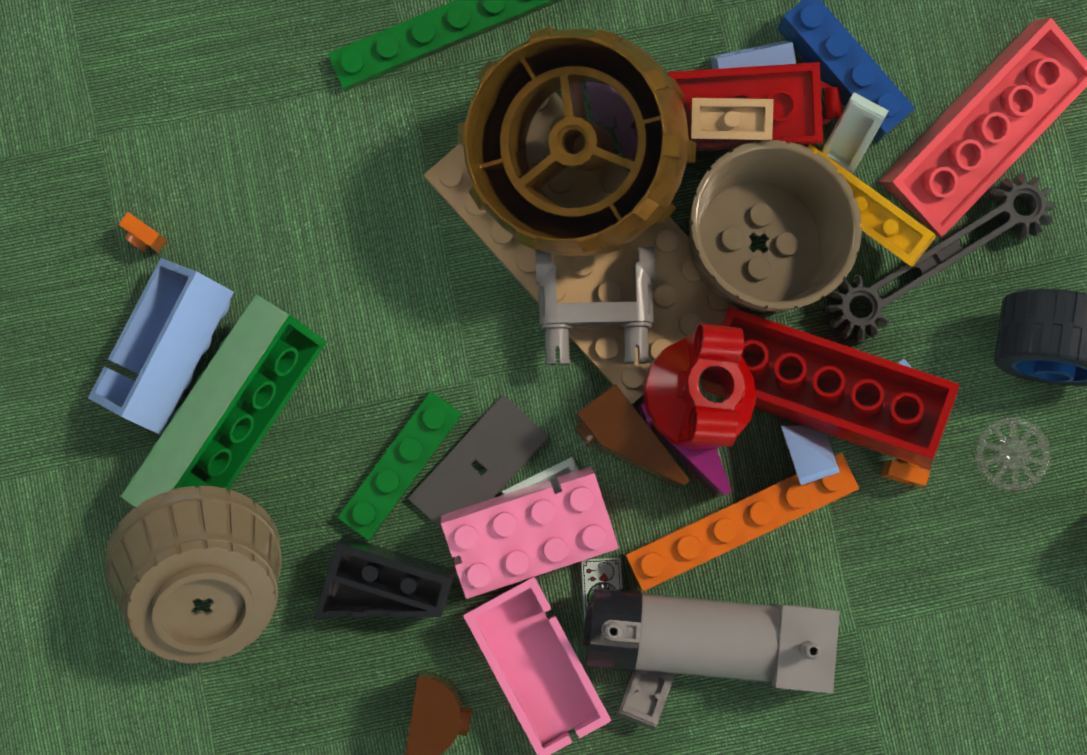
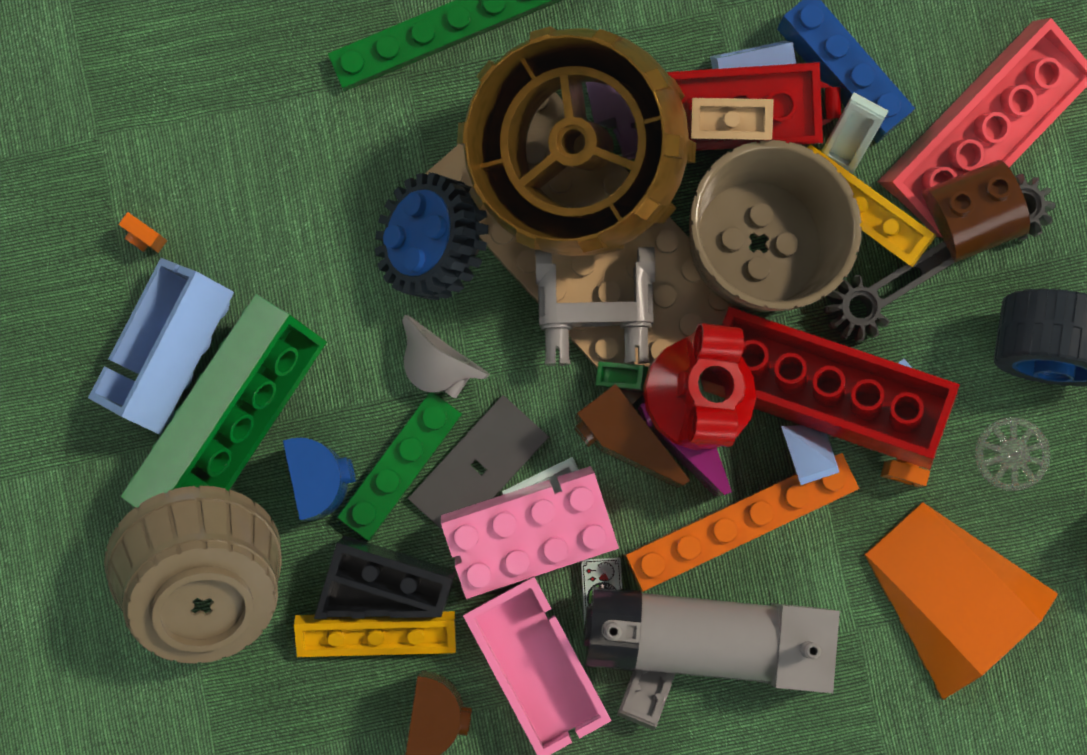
(317, 477): none -> blue brick
(374, 635): none -> yellow plate
(431, 237): none -> wheel
(435, 364): none -> light grey hat
(625, 376): none -> green piece
(955, 596): none -> orange wedge
(978, 210): none -> reddish brown brick

